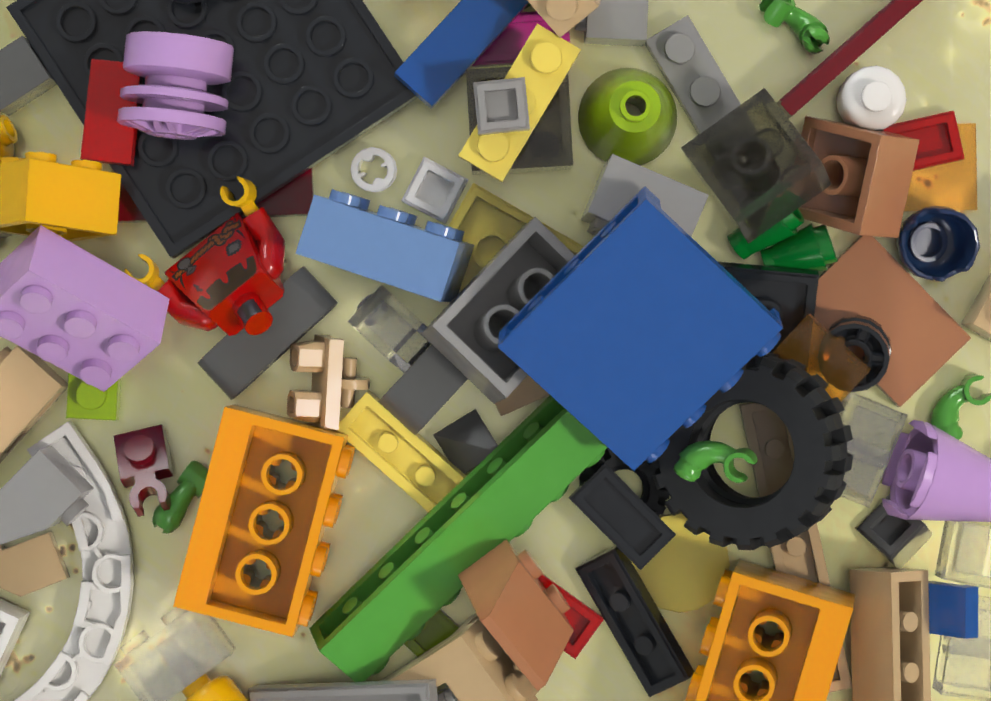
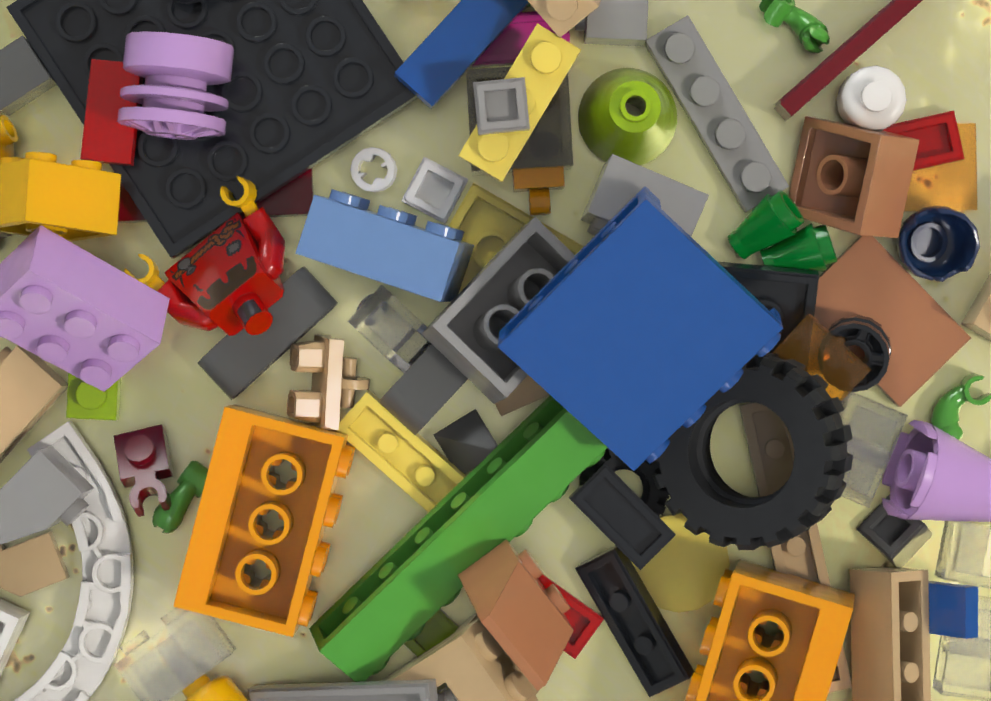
(538, 184): none -> light orange tile
(704, 453): bright green arm -> none
(756, 165): clear smoke brick -> none

